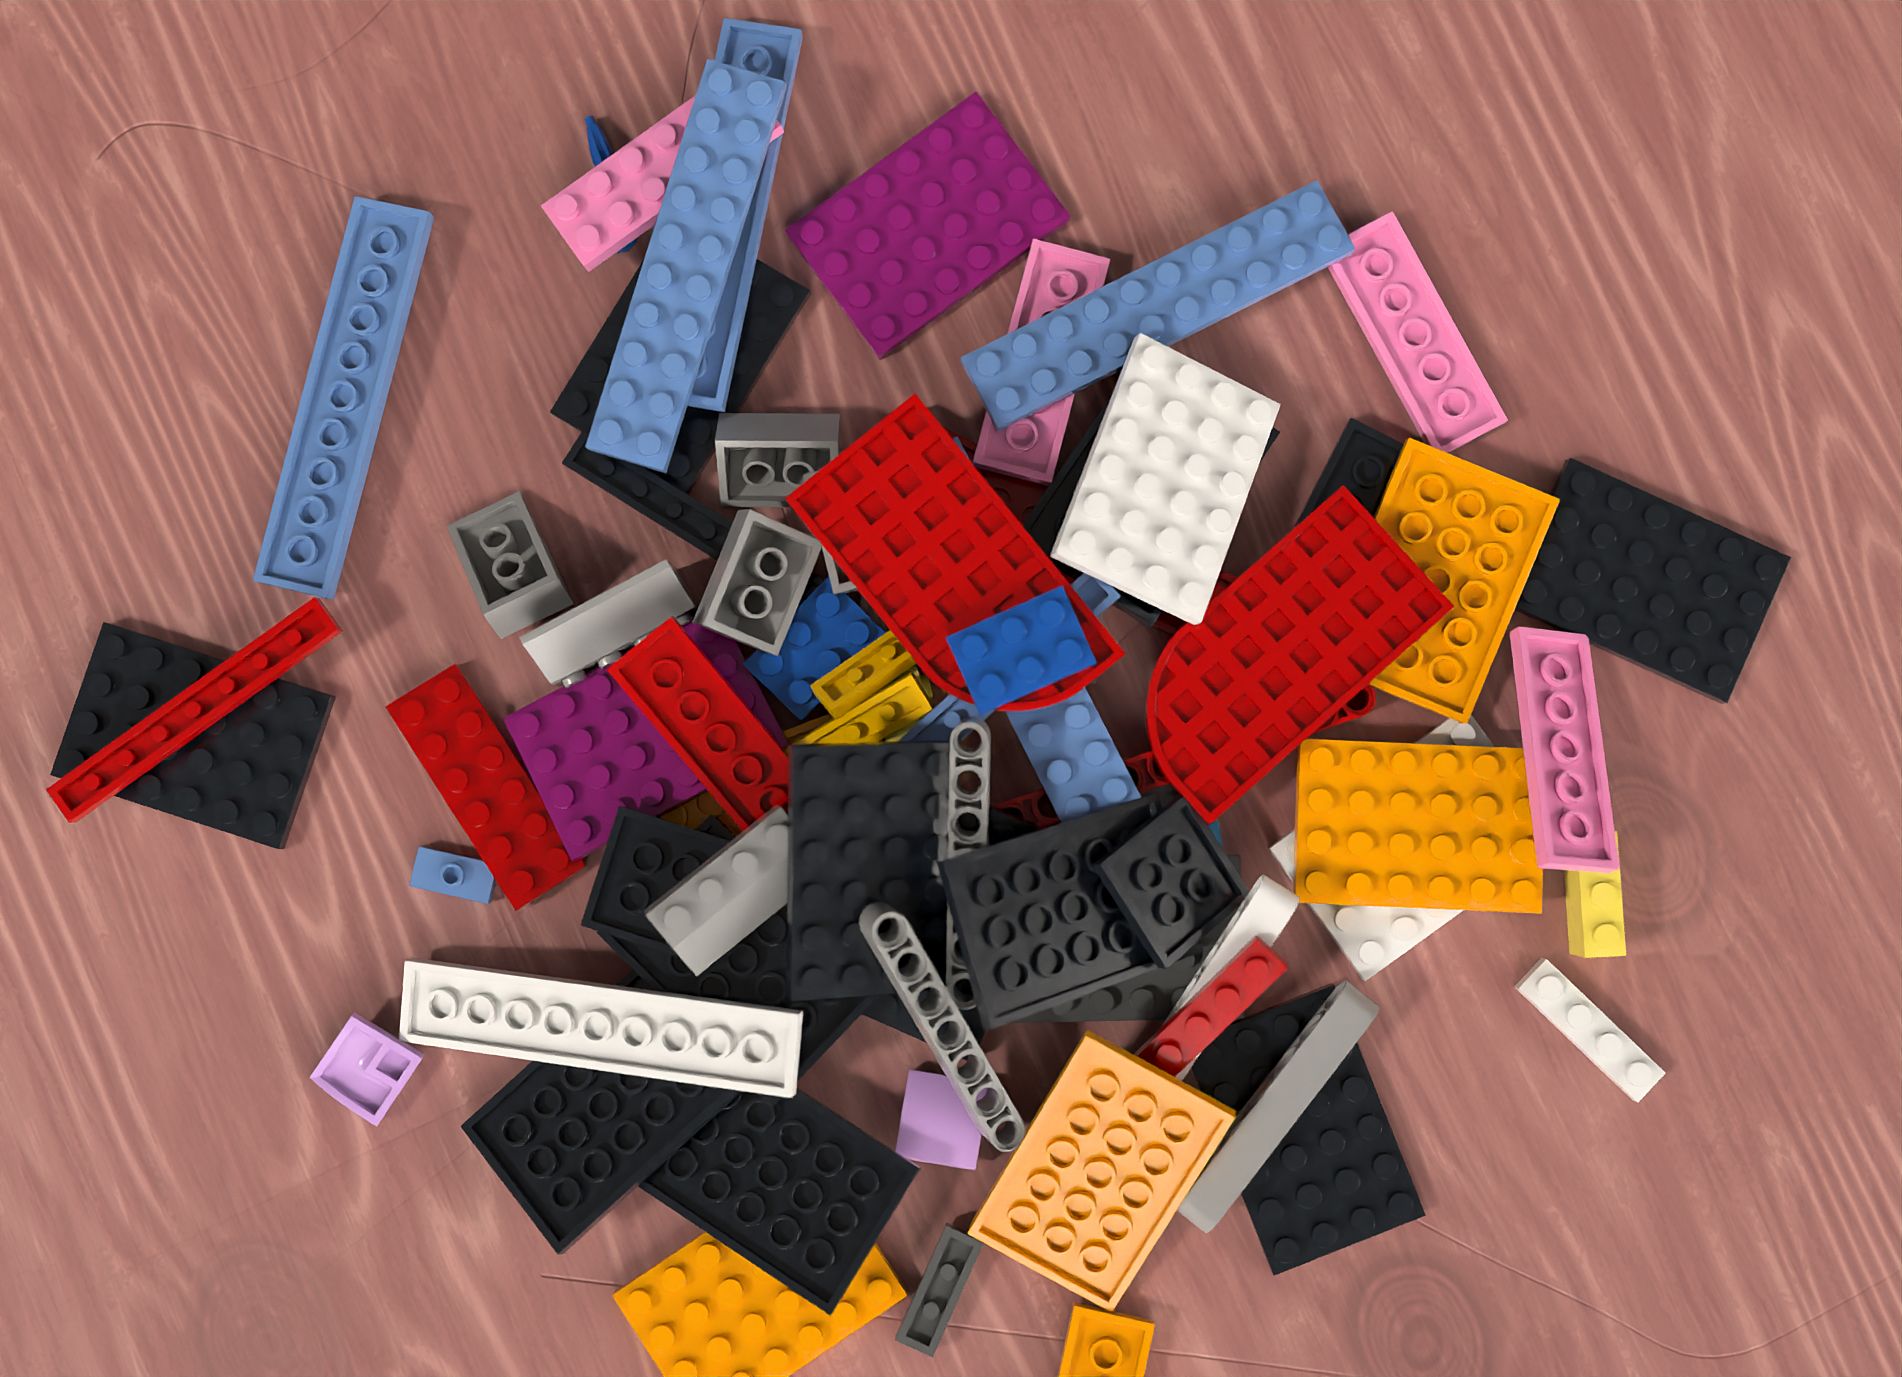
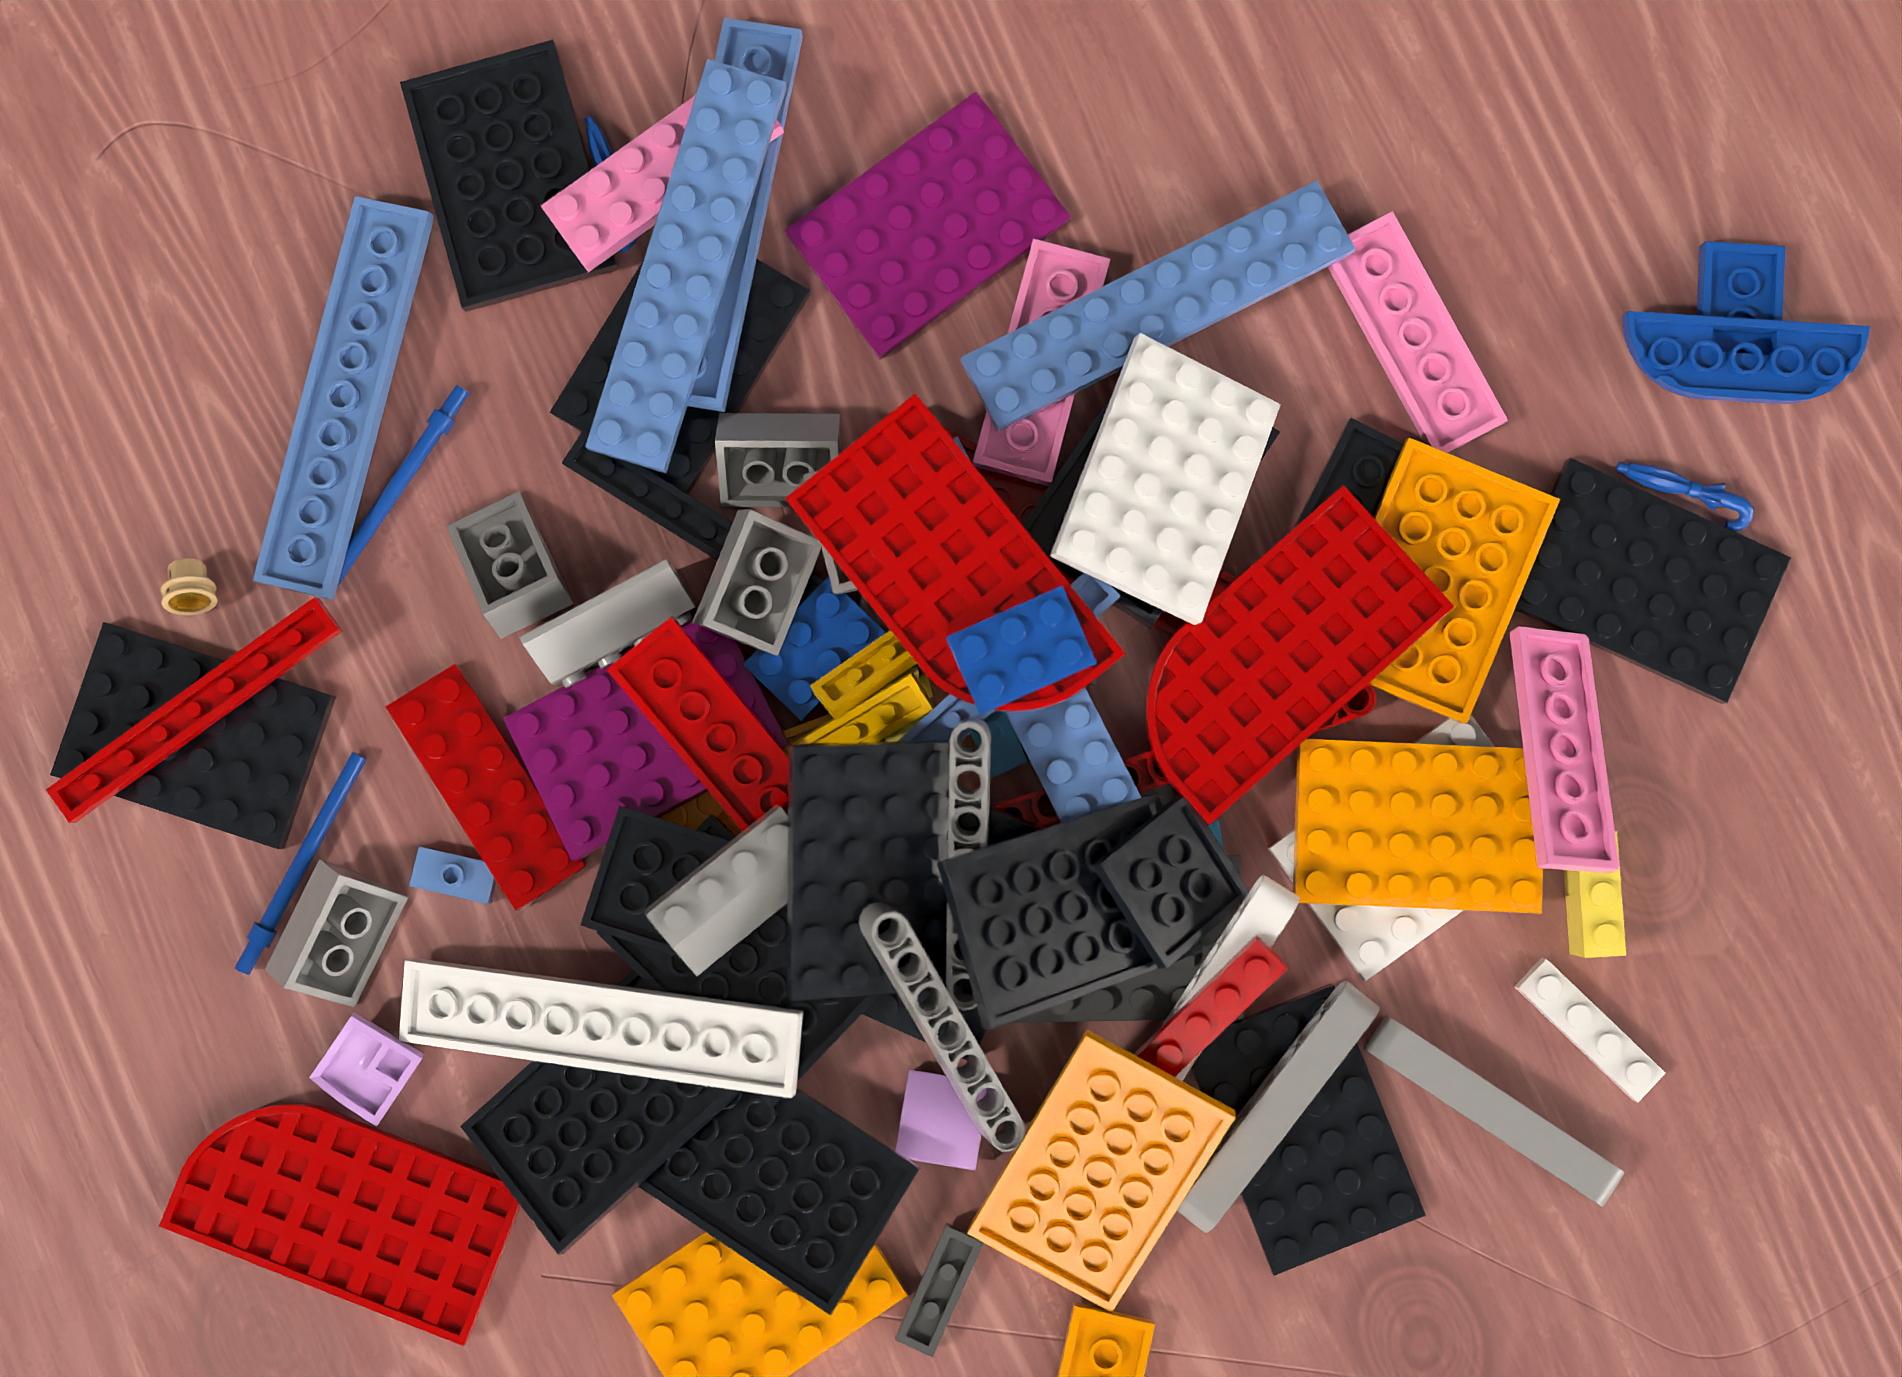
(188, 588): none -> tan piece
(263, 932): none -> blue bar
(335, 934): none -> light grey slope
(349, 1213): none -> red plate
(439, 422): none -> blue bar
(494, 150): none -> black plate
(1005, 747): none -> dark azure plate
(1494, 1111): none -> light grey beam
(1712, 495): none -> blue piece
(1738, 339): none -> blue plate

